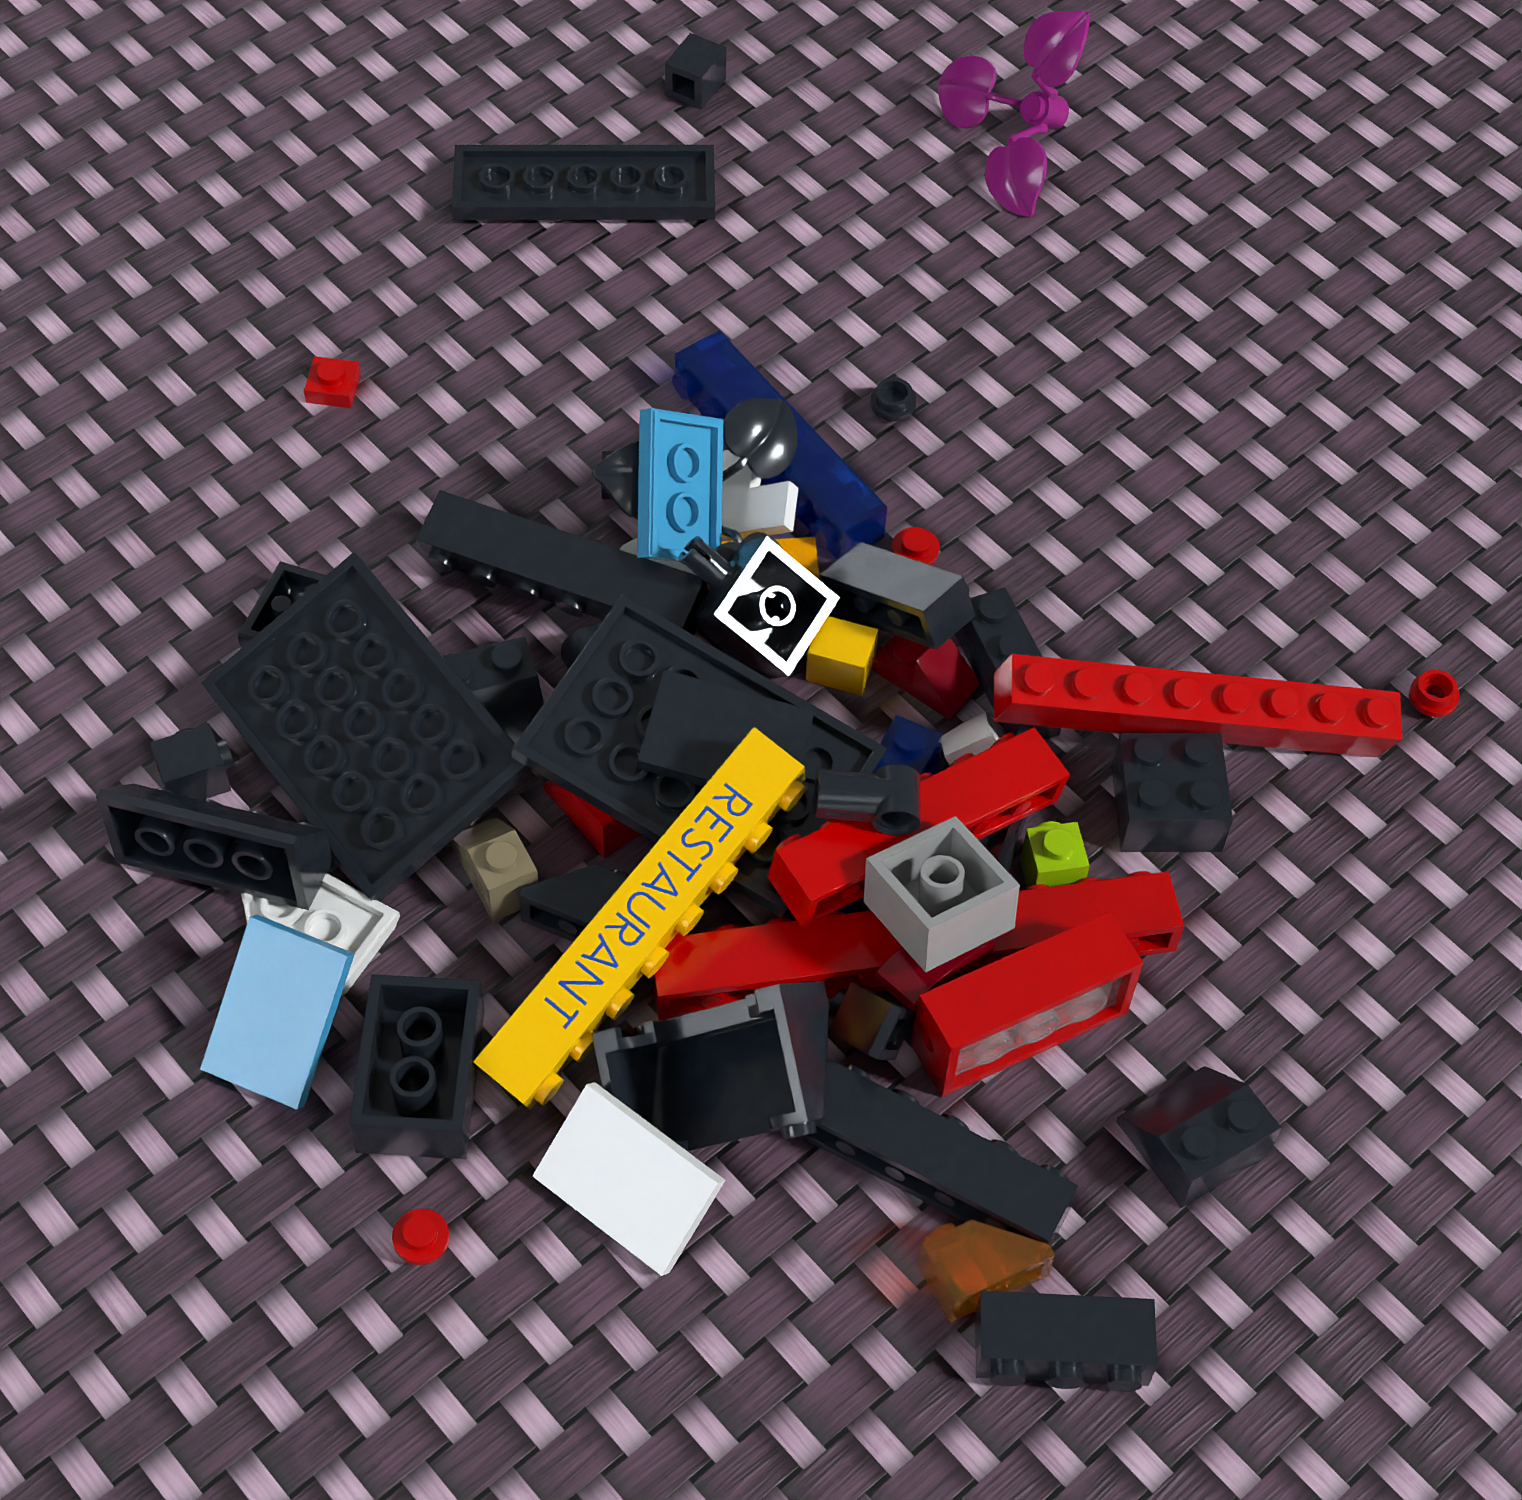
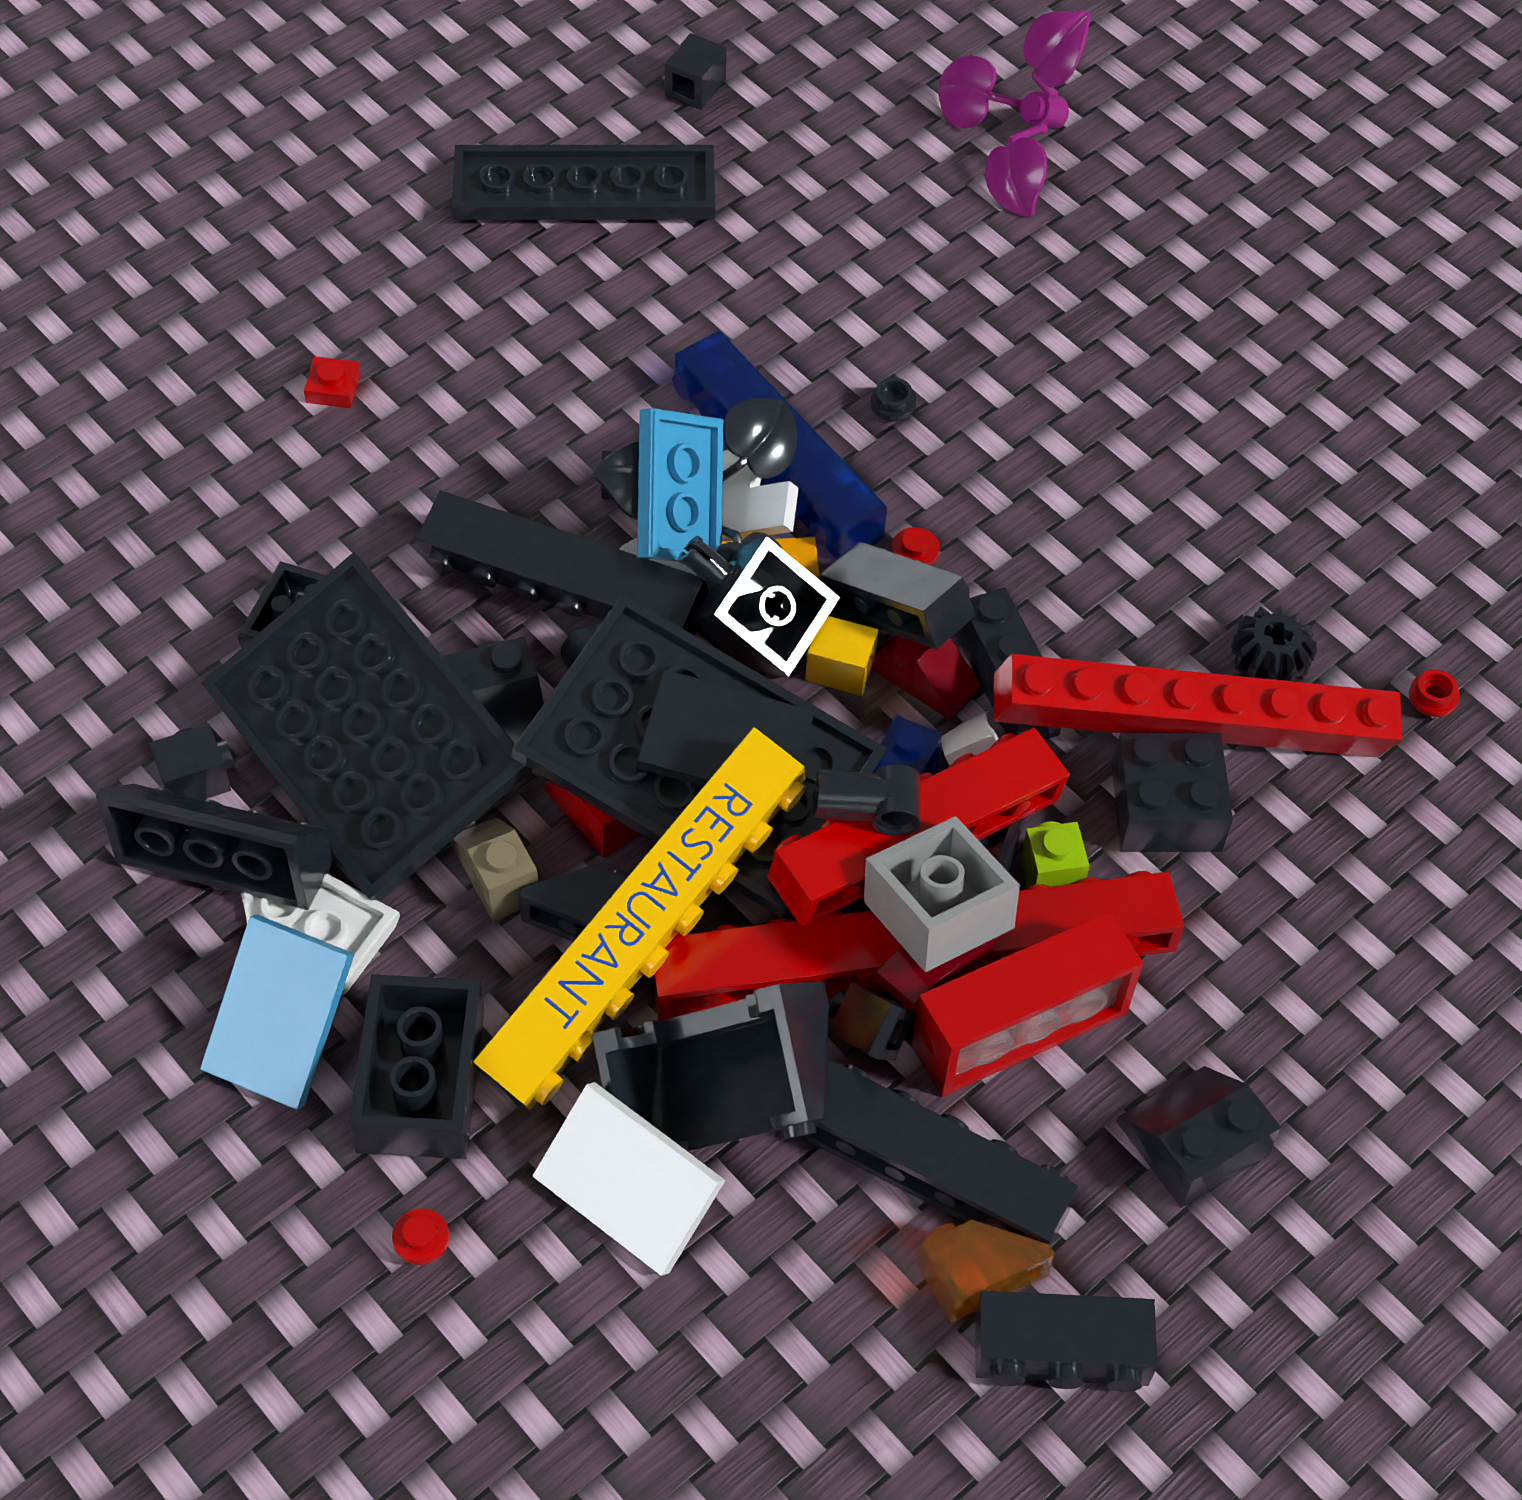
(1274, 646): none -> black gear

